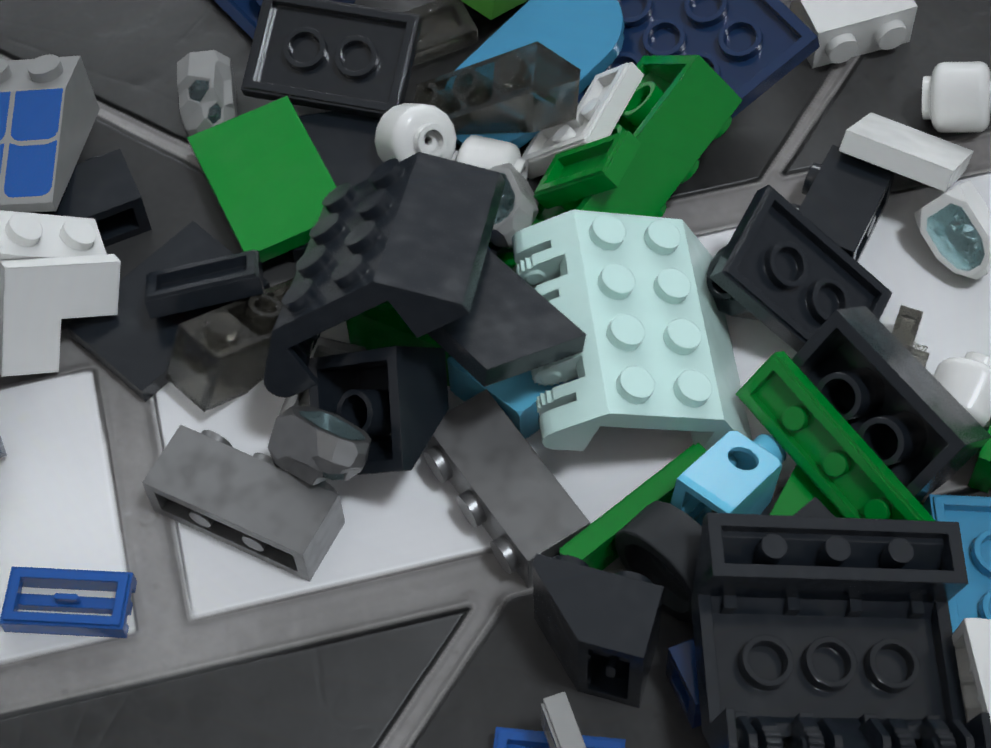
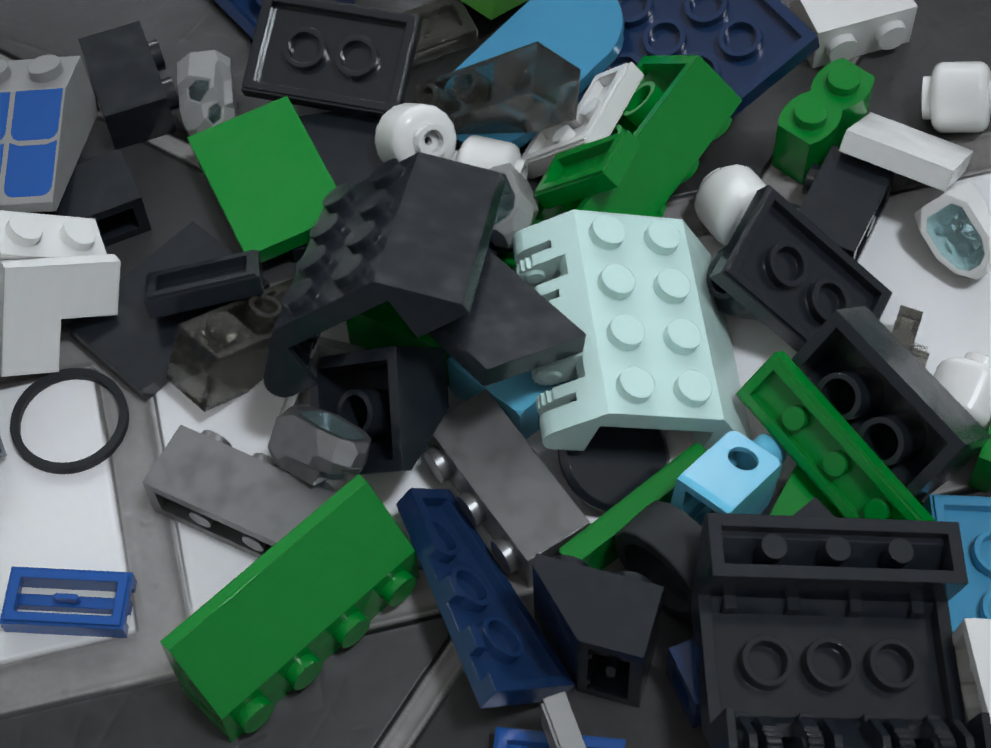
(90, 461): none -> black piece
(128, 84): none -> black brick
(292, 610): none -> green slope
(486, 619): none -> dark blue wing
(614, 464): none -> black piece
(725, 198): none -> white head
(821, 117): none -> green brick

